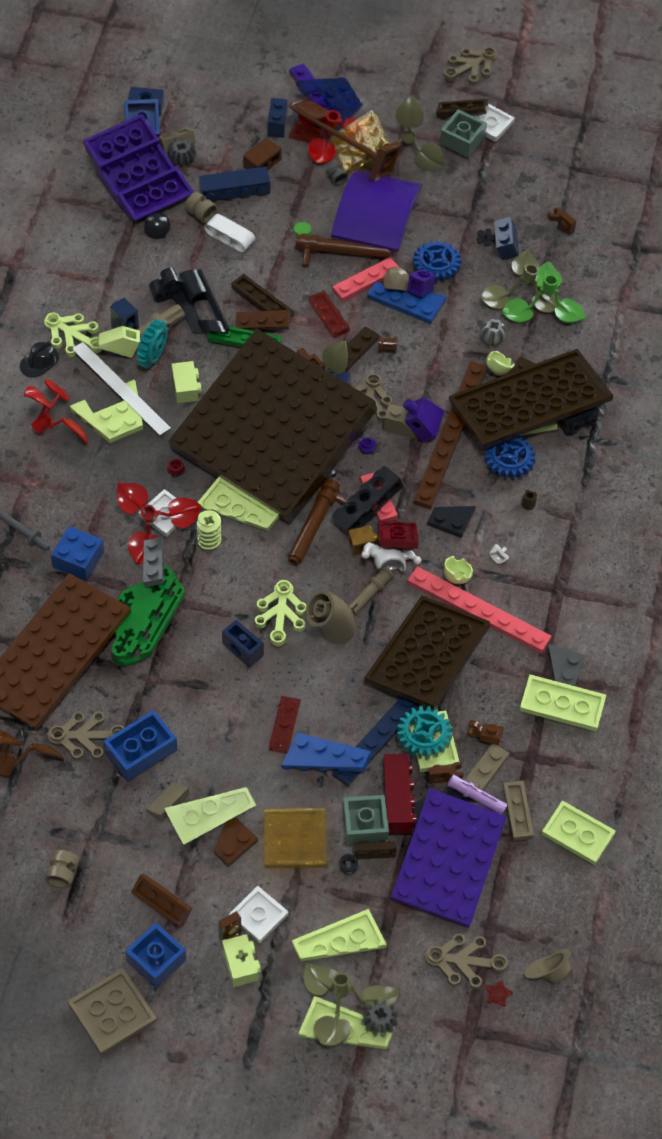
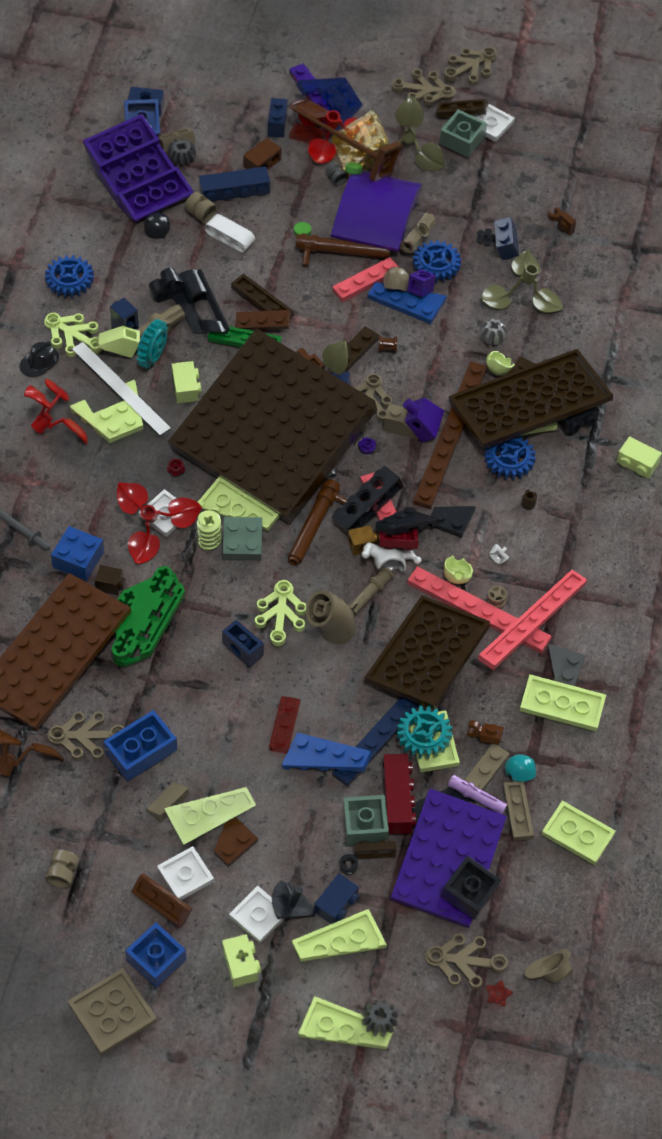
(69, 276): none -> blue gear
(109, 580): none -> dark brown brick
(153, 562): dark grey plate -> none
(185, 873): none -> white plate
(230, 926): reddish brown plate -> none
(242, 538): none -> sand green brick
(290, 902): none -> black shield
(295, 838): clear yellow plate -> none
(320, 980): olive plant -> none
(329, 314): clear red plate -> none
(336, 899): none -> dark blue brick
(353, 168): none -> bright green tile
(403, 520): none -> black wing
(418, 233): none -> dark tan piece
(442, 773): reddish brown plate -> none
(443, 91): none -> dark tan plant
(470, 887): none -> black brick
(494, 593): none -> dark tan wheel
(520, 768): none -> teal hair
(532, 619): none -> coral plate
(548, 282): bright green plant -> none
(639, 457): none -> yellowish green brick

